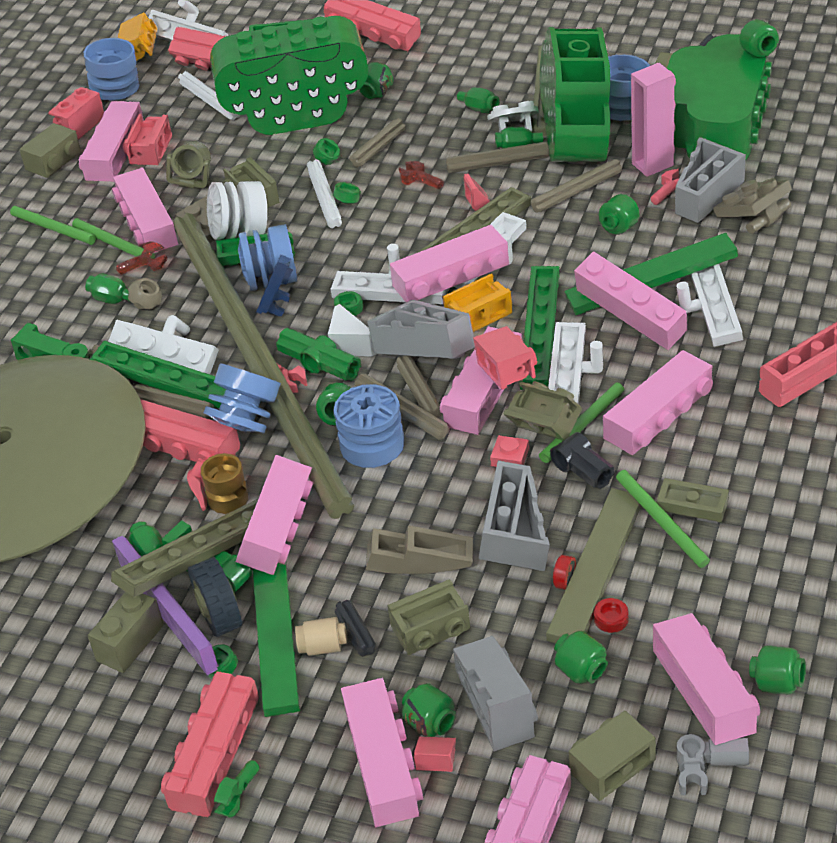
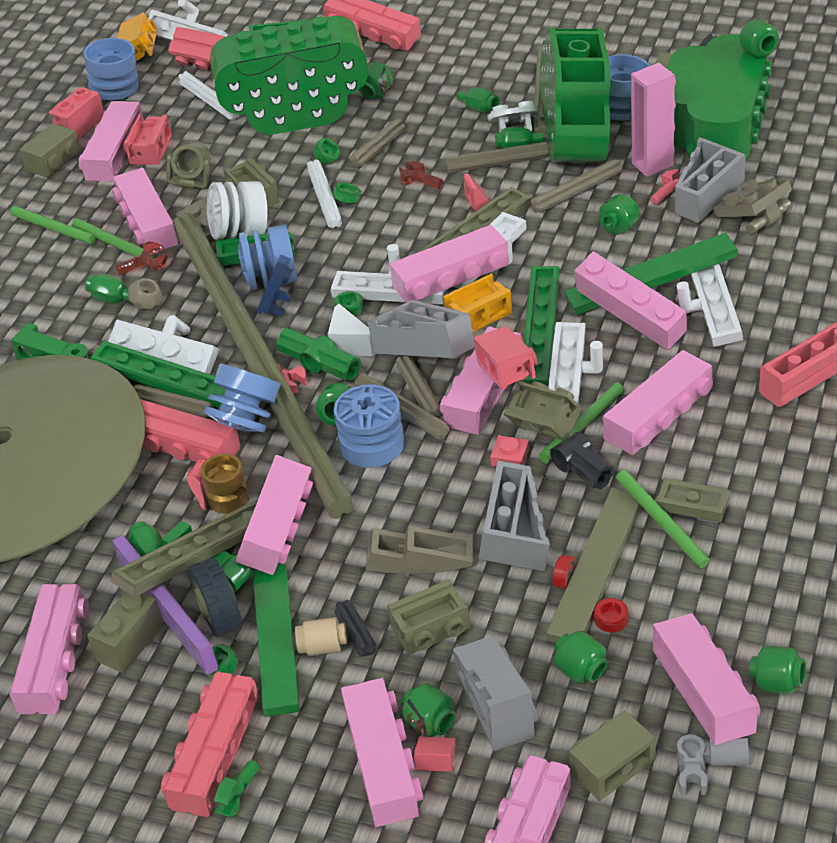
(49, 649): none -> bright pink brick

